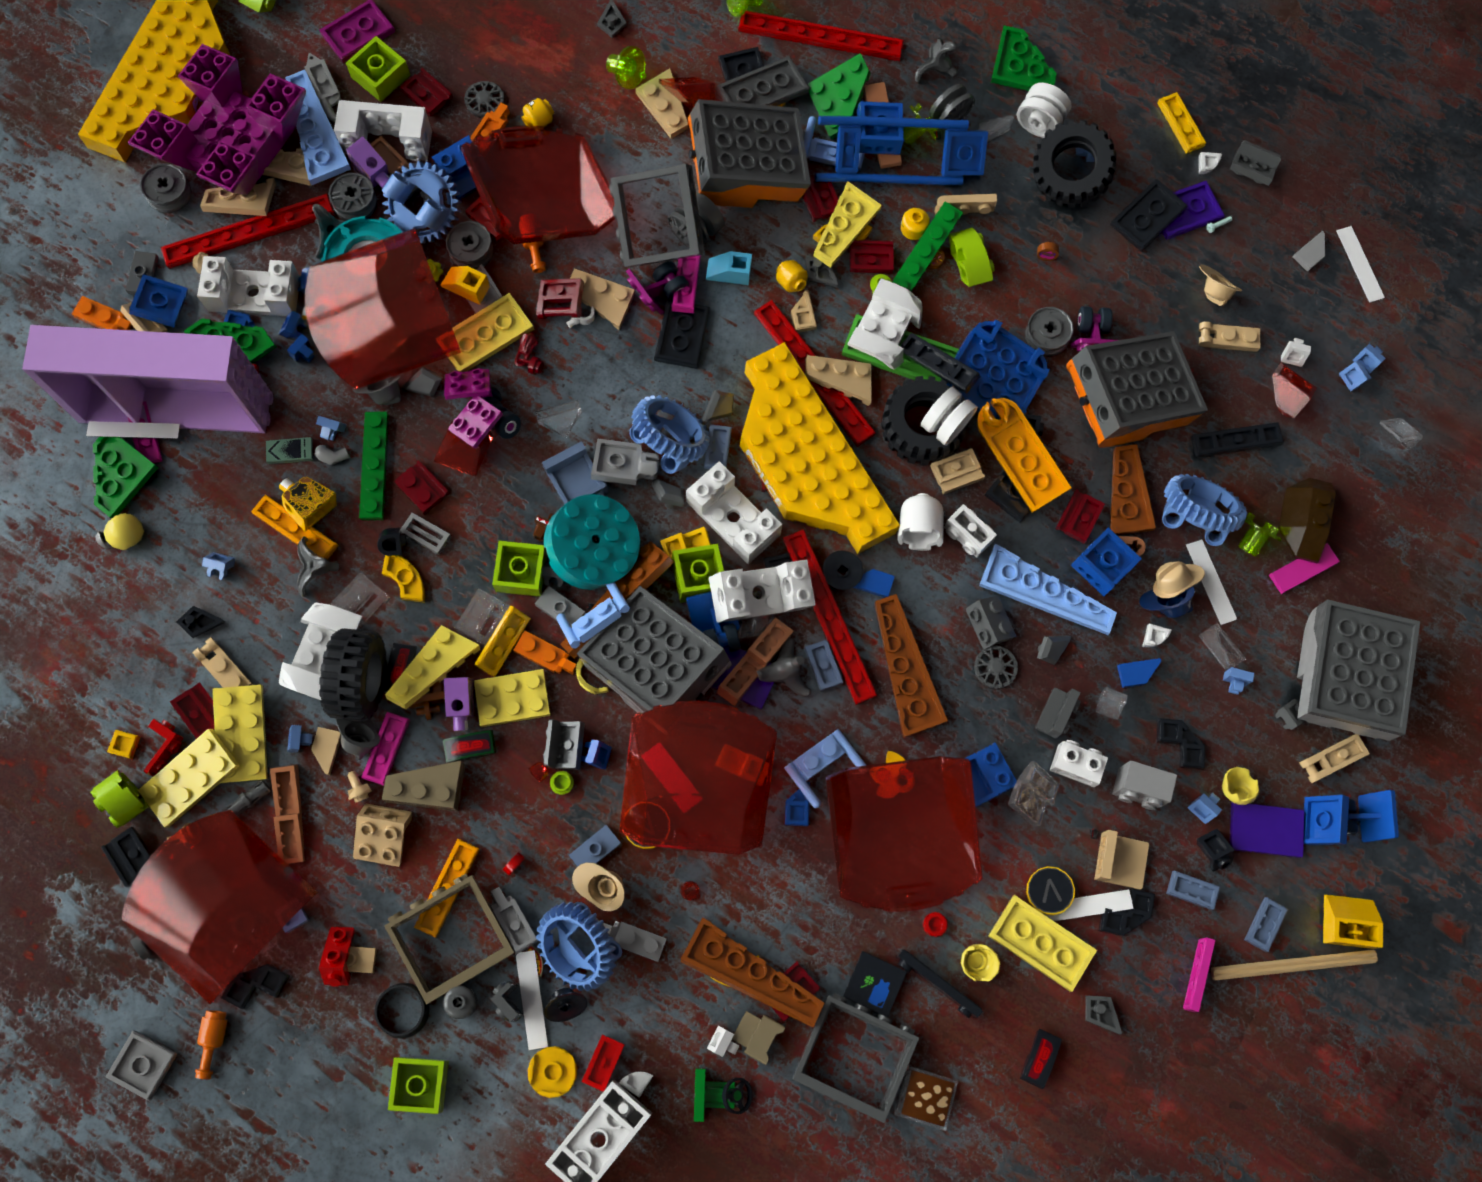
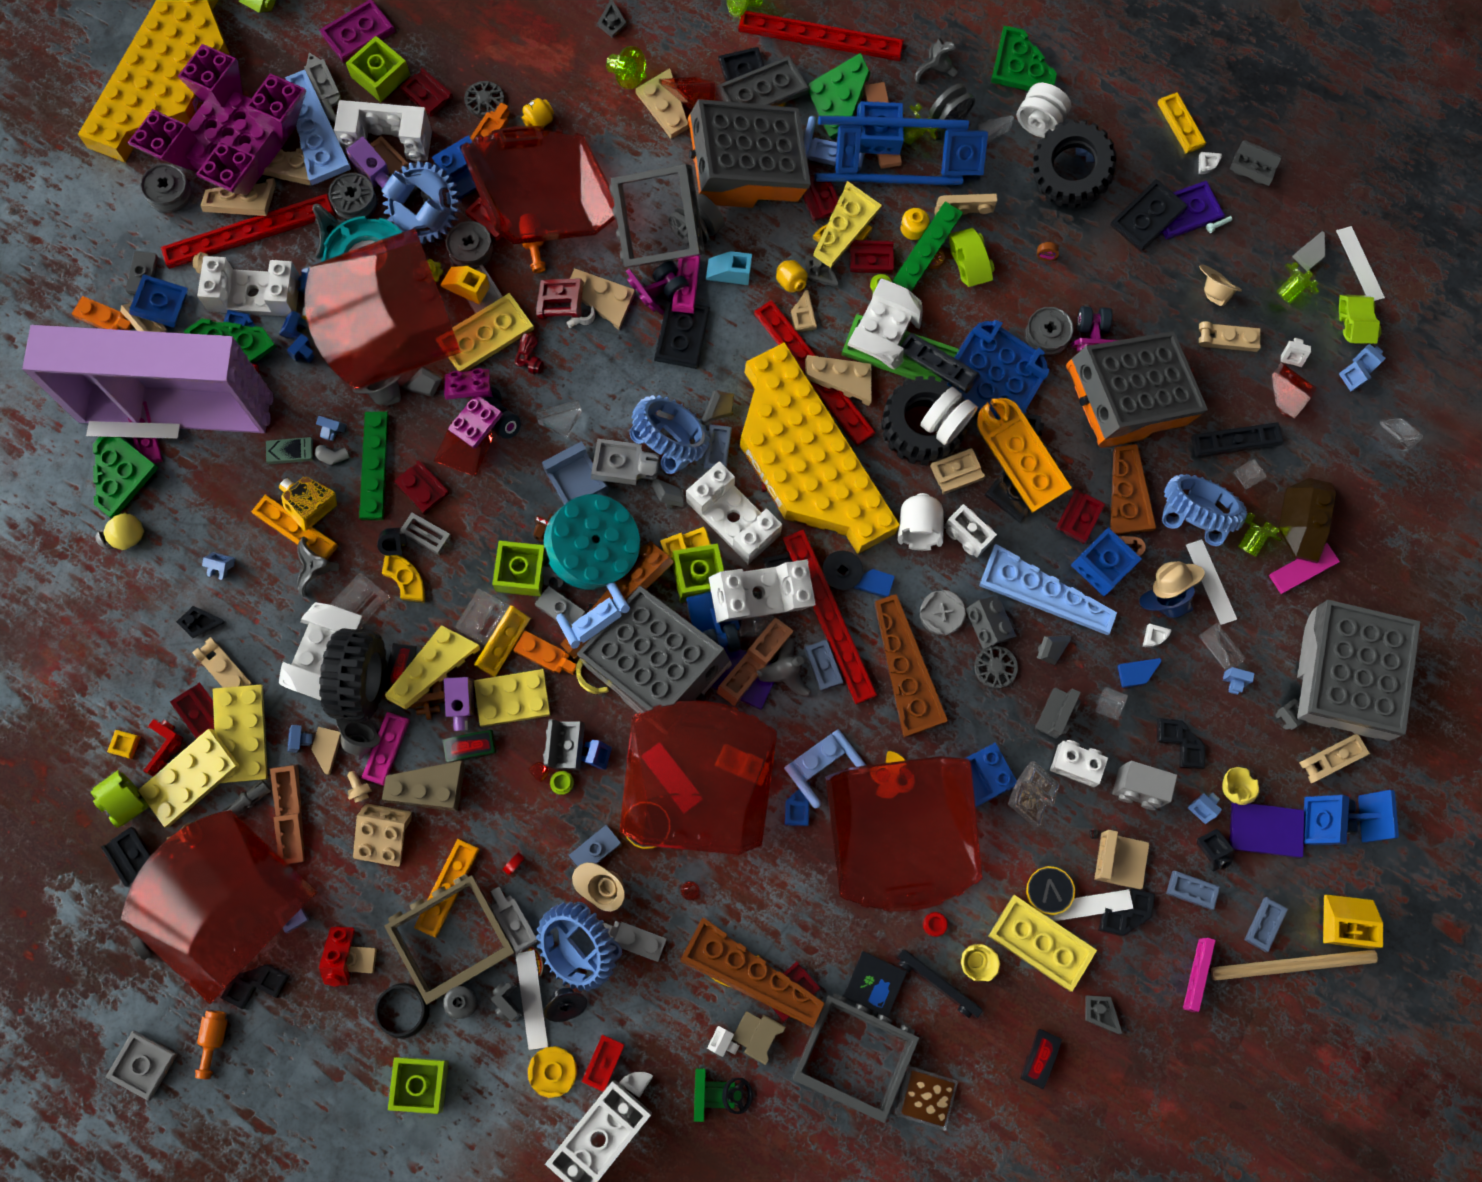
(942, 613): none -> light grey tile
(1250, 474): none -> clear plate
(1296, 284): none -> clear neon green piece
(1359, 319): none -> lime brick

